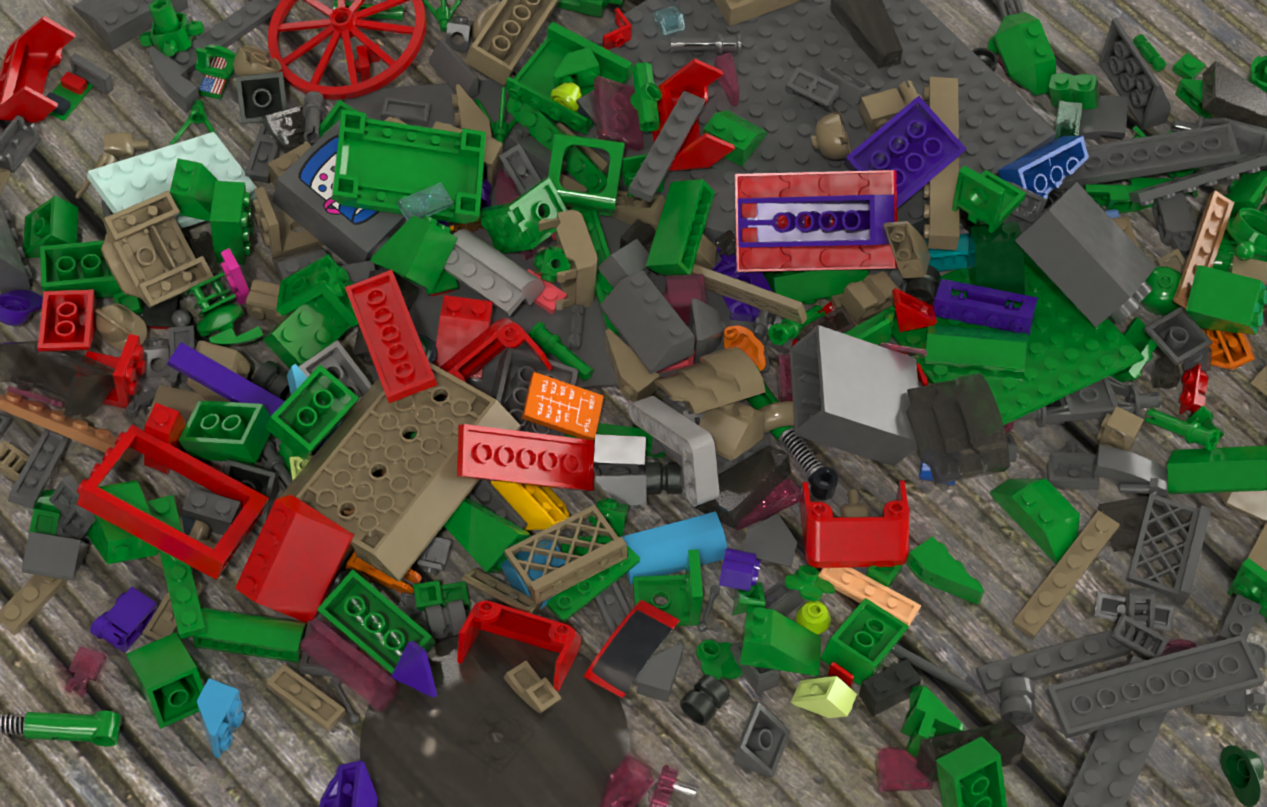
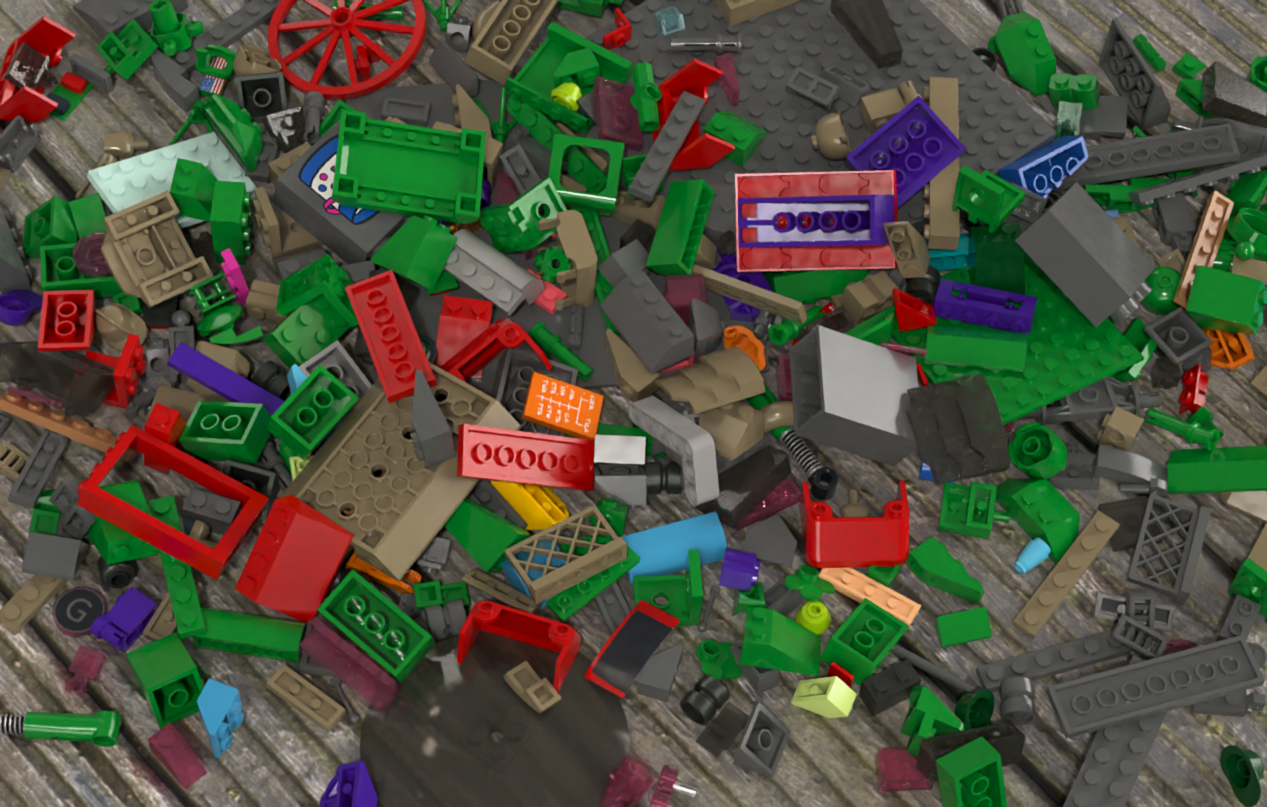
(30, 69): none -> clear smoke slope
(77, 610): none -> black tile
(88, 215): none -> green piece
(89, 257): none -> clear pink tile
(115, 574): none -> pearl dark grey head
(127, 49): none -> green plate
(176, 756): none -> clear pink slope
(235, 128): none -> green wedge
(415, 670): dark purple slope -> none
(425, 202): clear light blue plate -> none
(431, 432): none -> dark grey slope
(723, 730): none -> clear smoke slope
(963, 627): none -> green slope
(970, 510): none -> green plate
(975, 709): none -> dark green piece
(1032, 555): none -> medium azure cone
(1038, 451): none -> green brick

